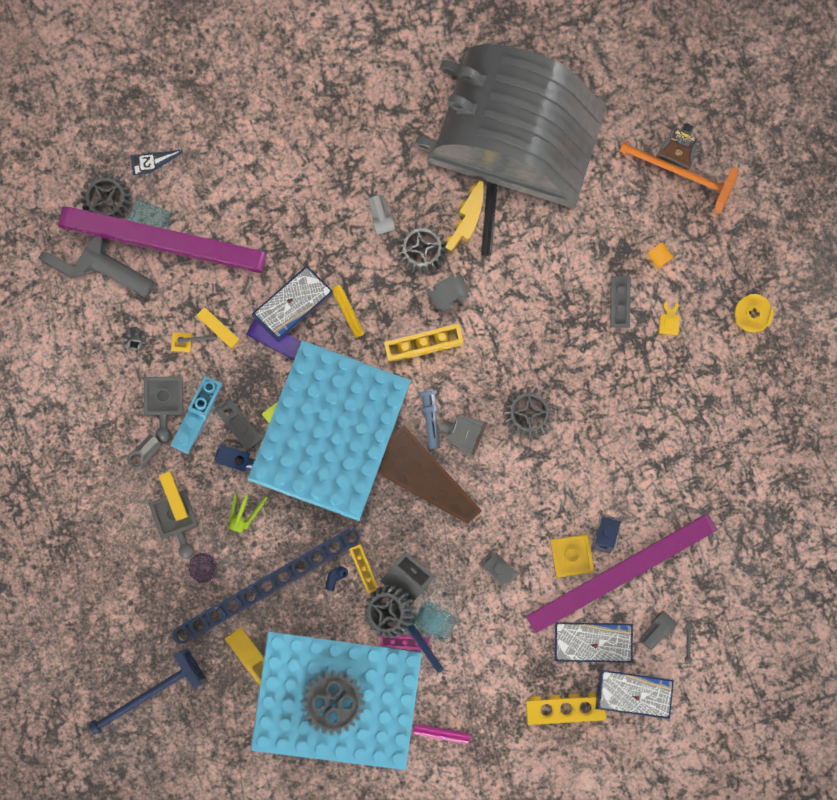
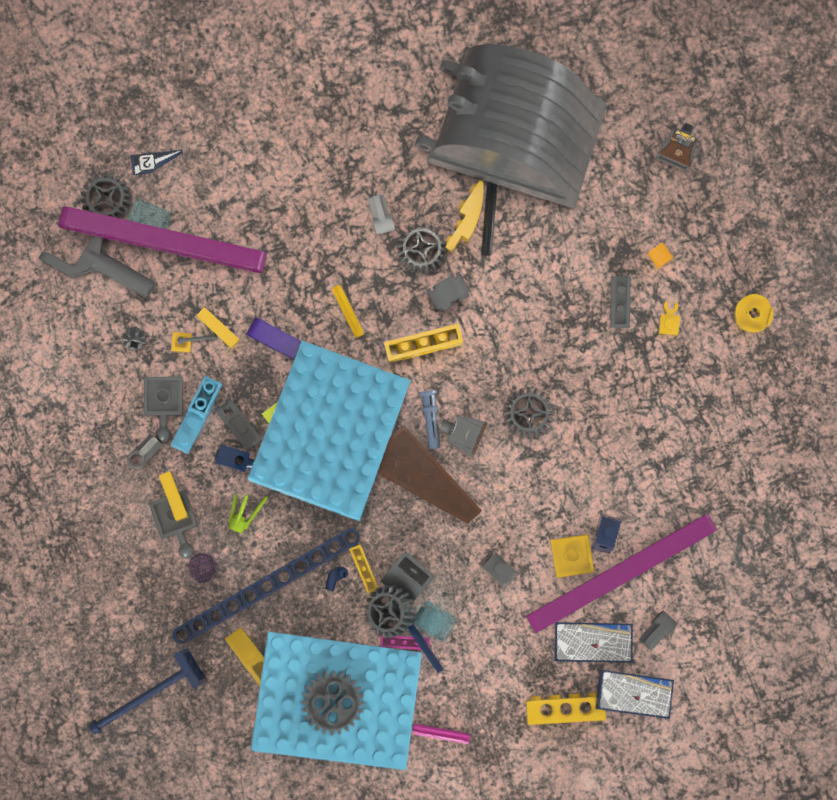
(292, 303): tile -> none
(689, 626): dark grey hinge -> none
(723, 189): orange tile -> none

